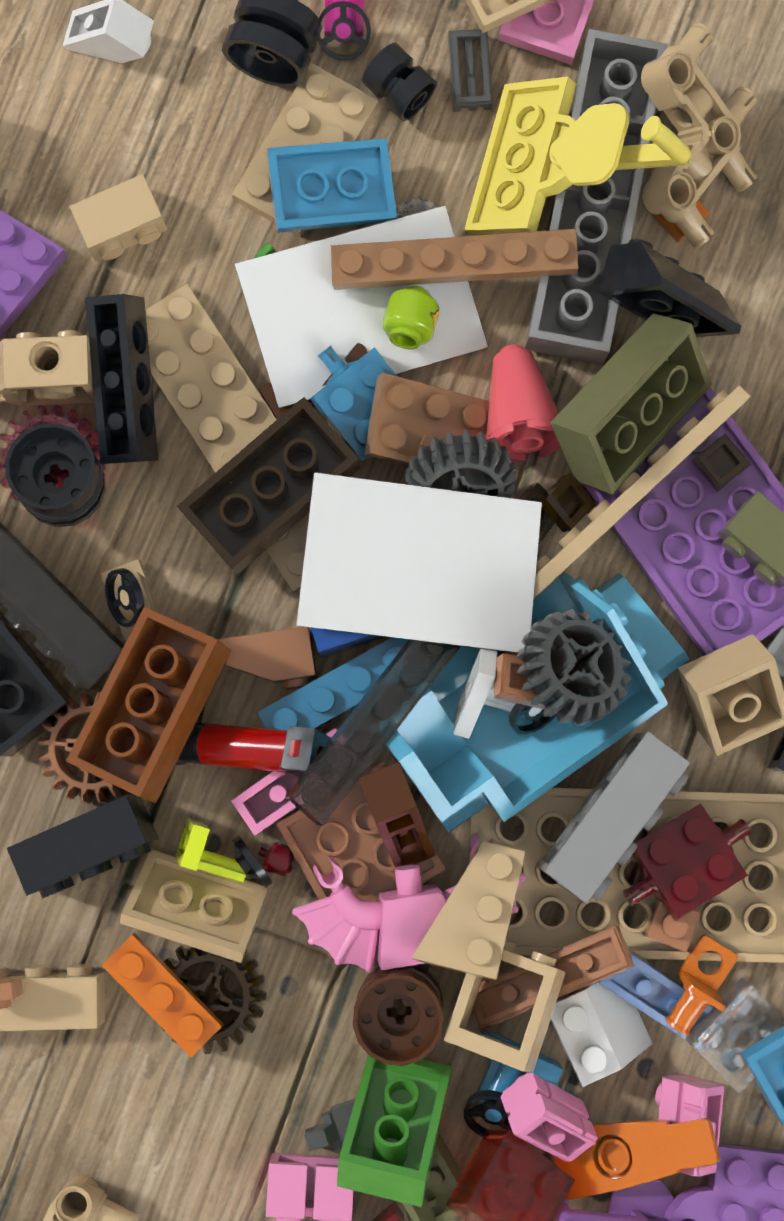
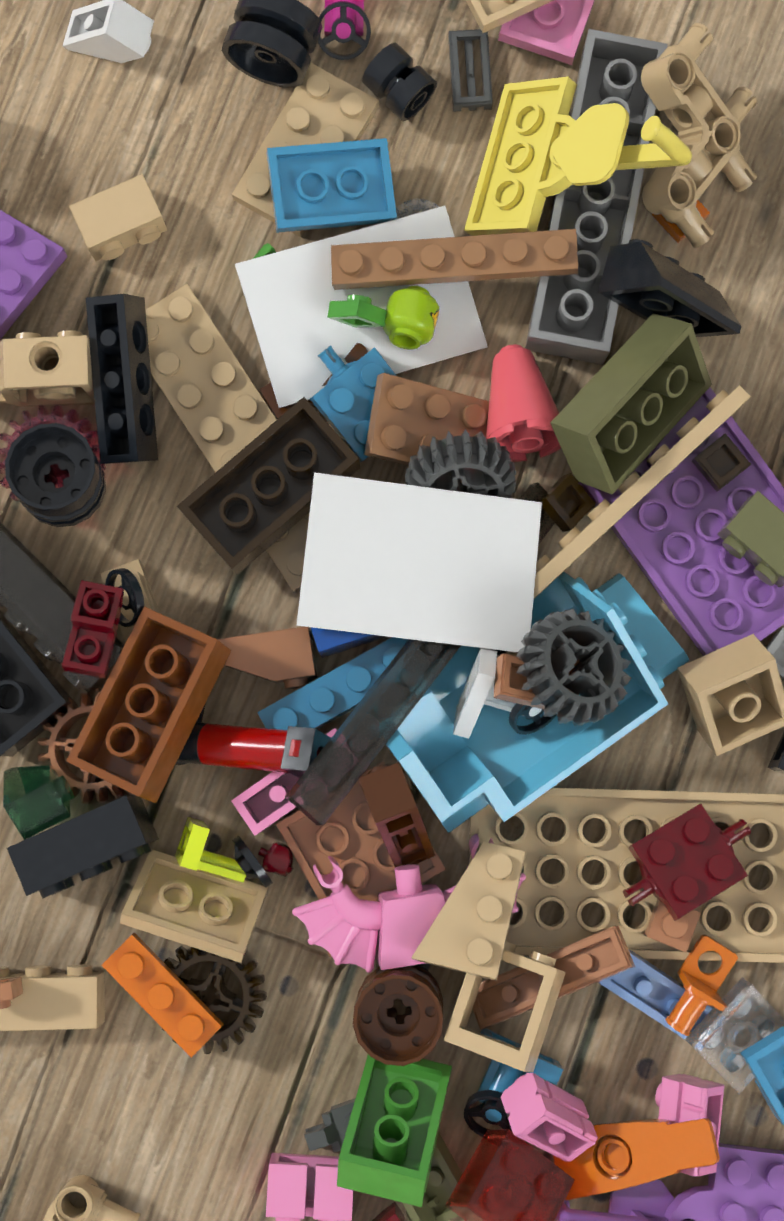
(35, 798): none -> clear green slope
(93, 629): none -> dark red slope
(357, 312): none -> bright green plate
(598, 1032): white slope -> none
(614, 816): light grey brick -> none

